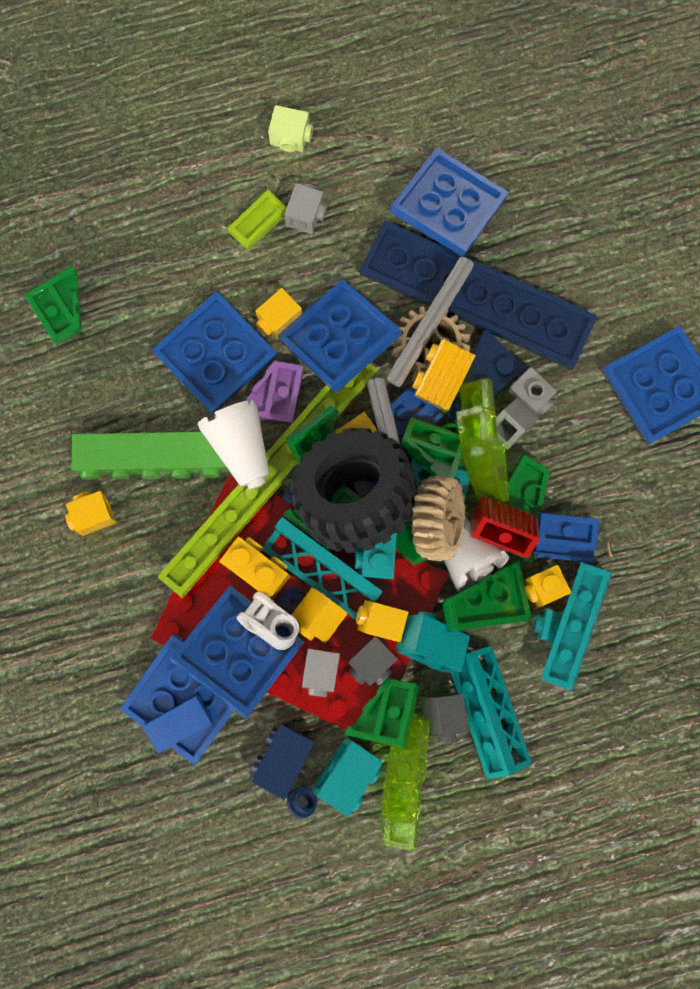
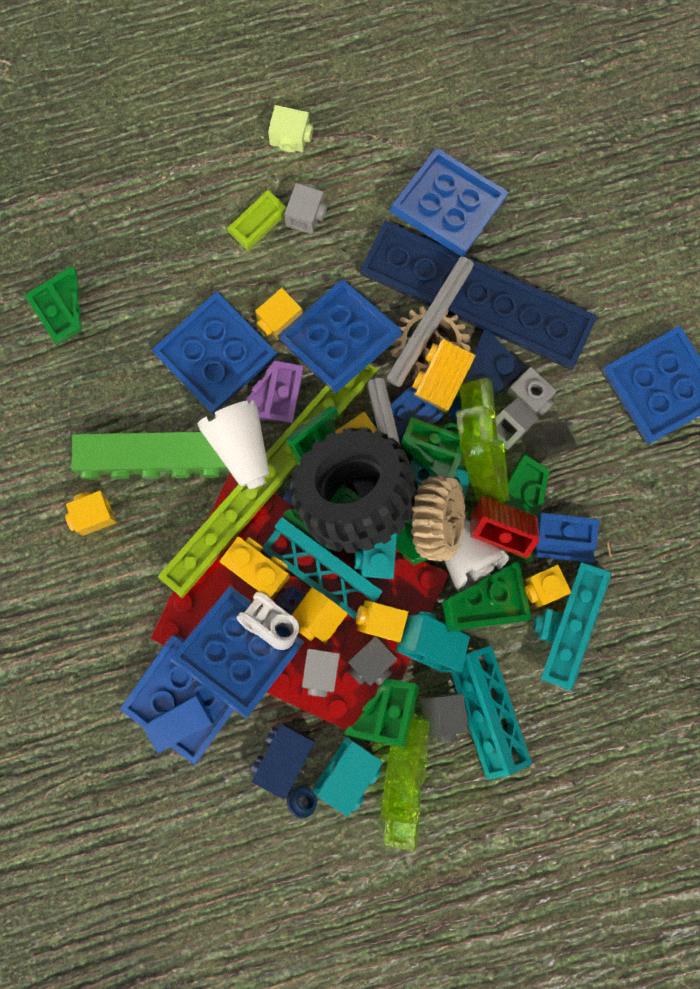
(549, 441): none -> clear smoke bracket

